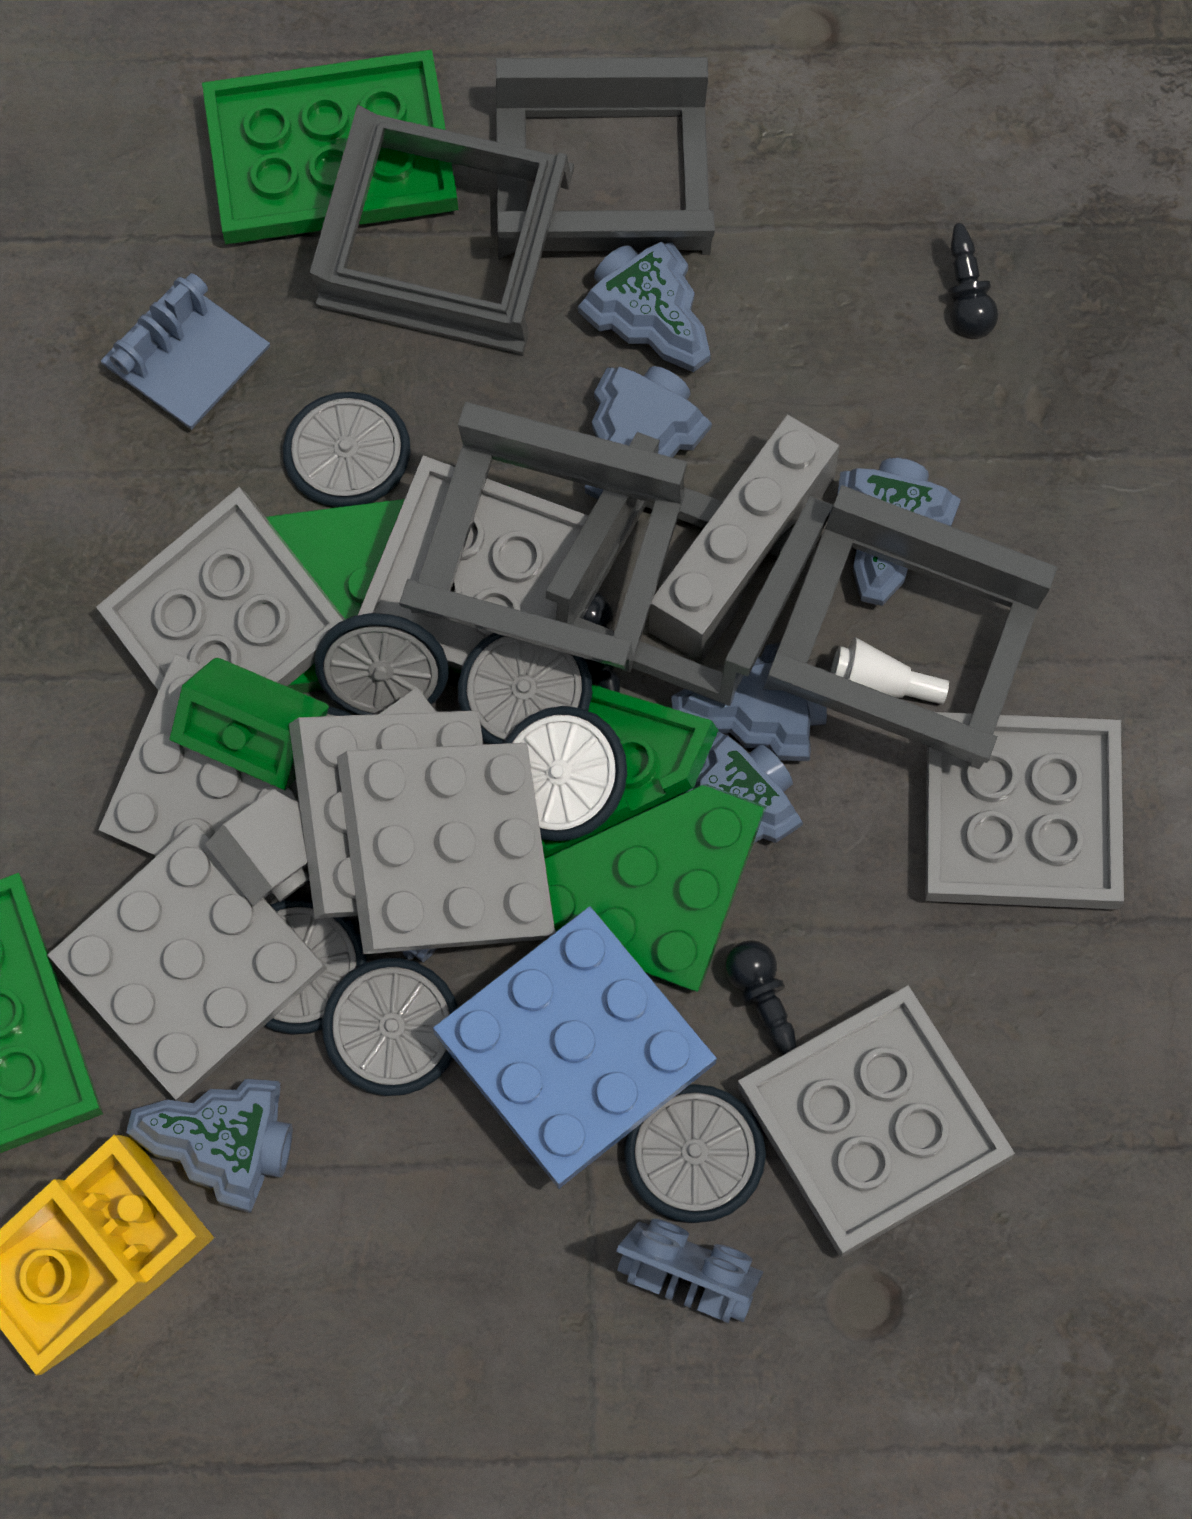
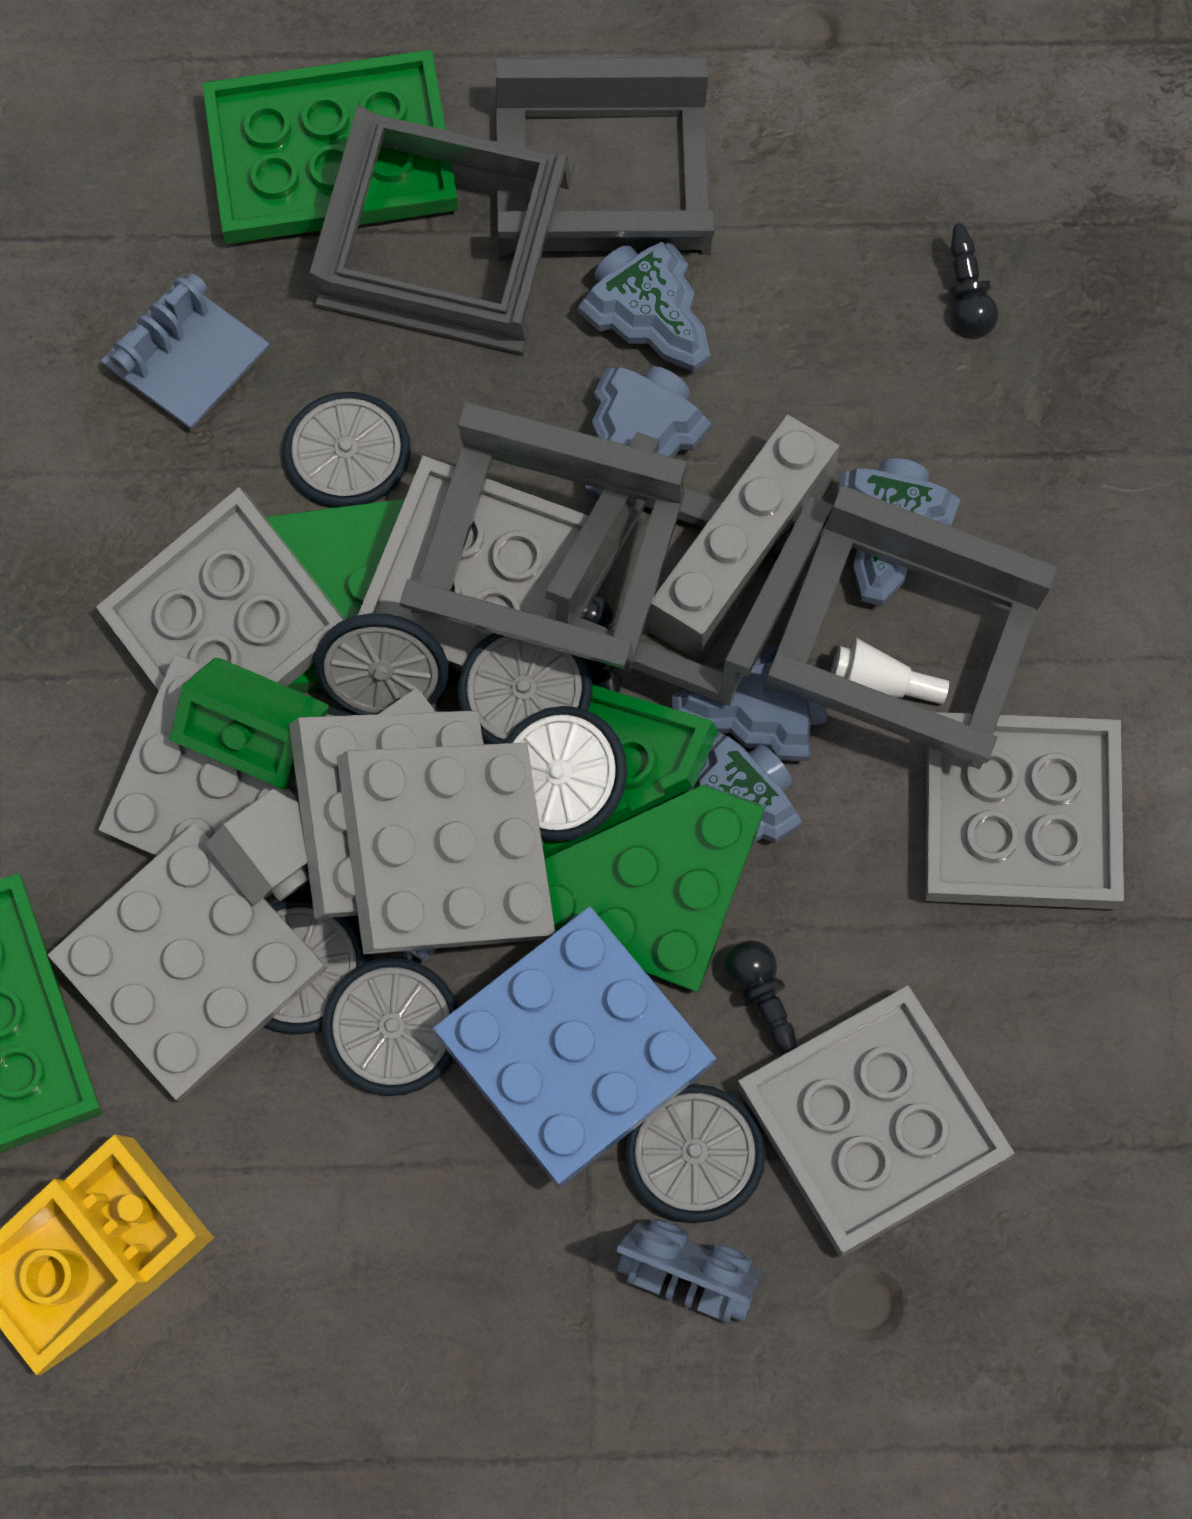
(220, 1139): sand blue rock -> none

